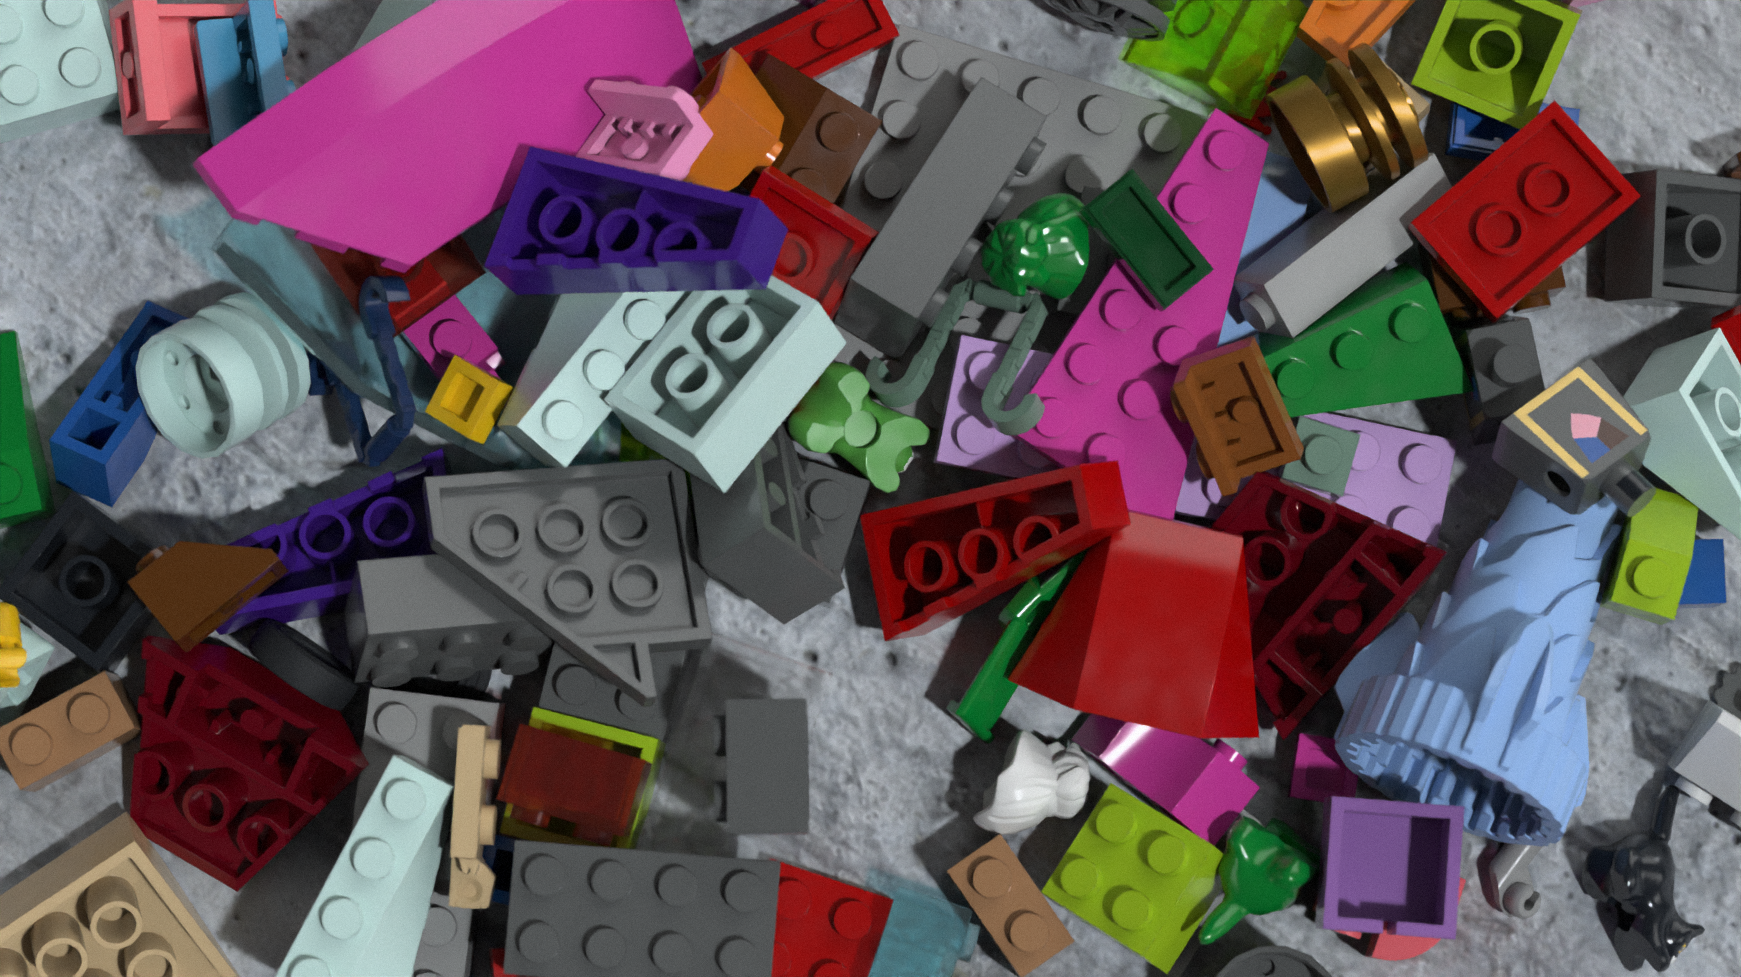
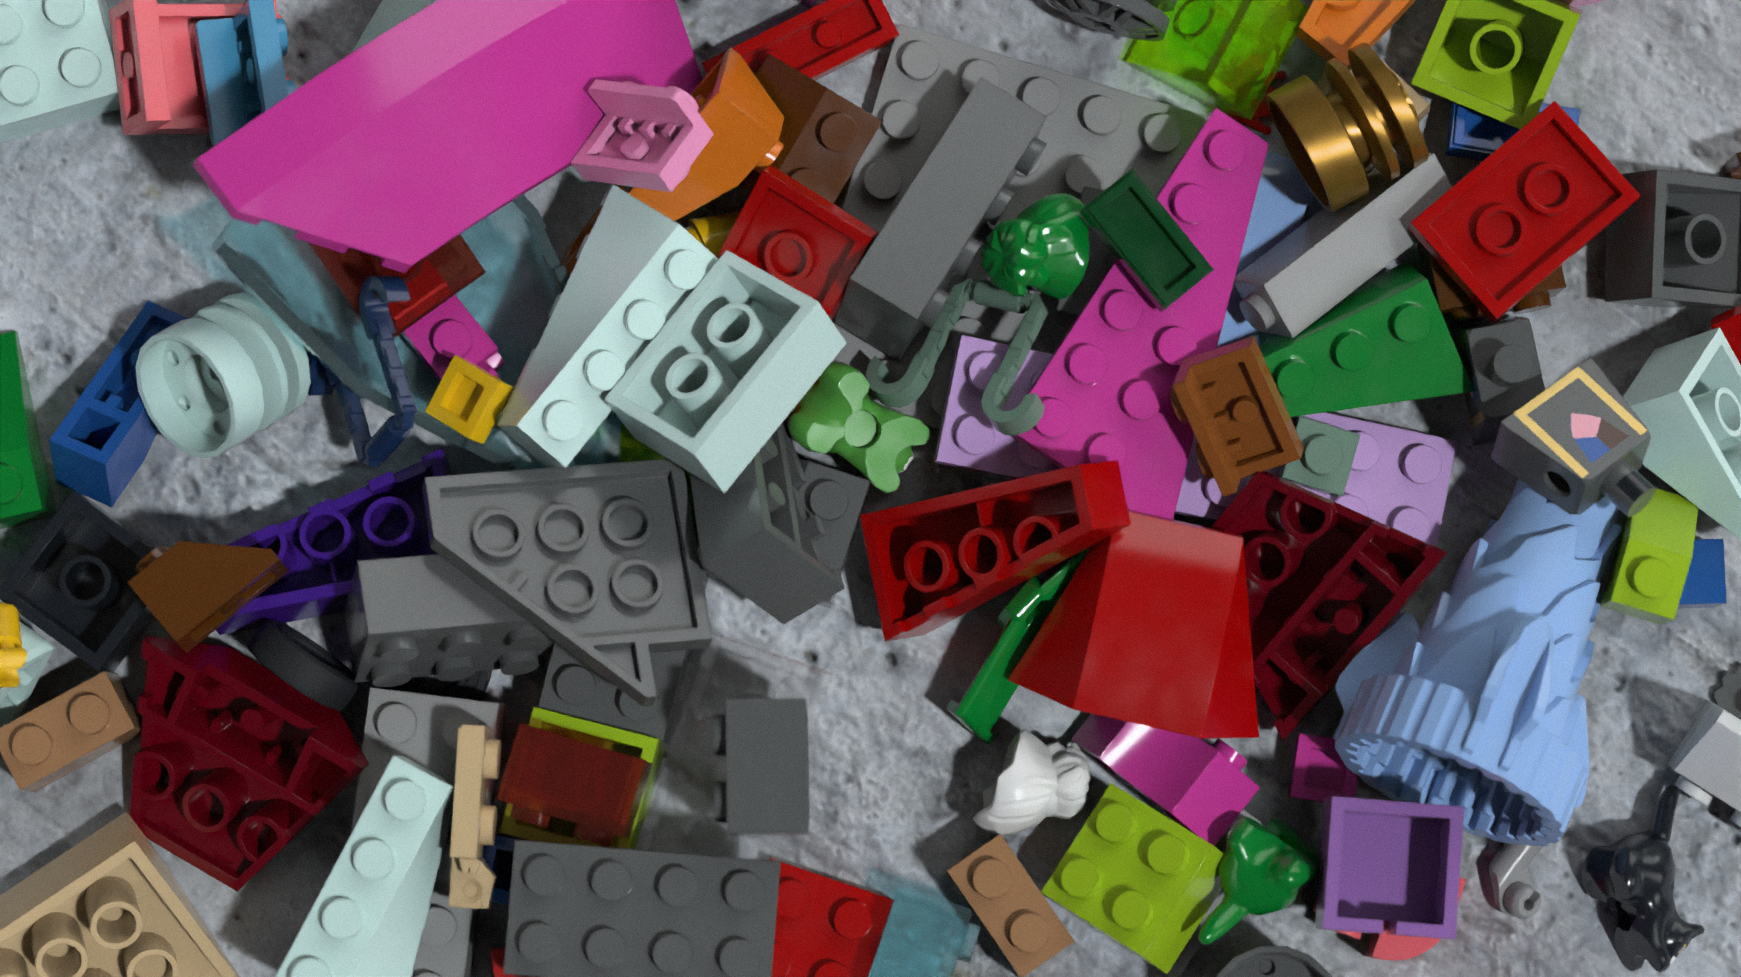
(626, 230): dark purple wedge -> none

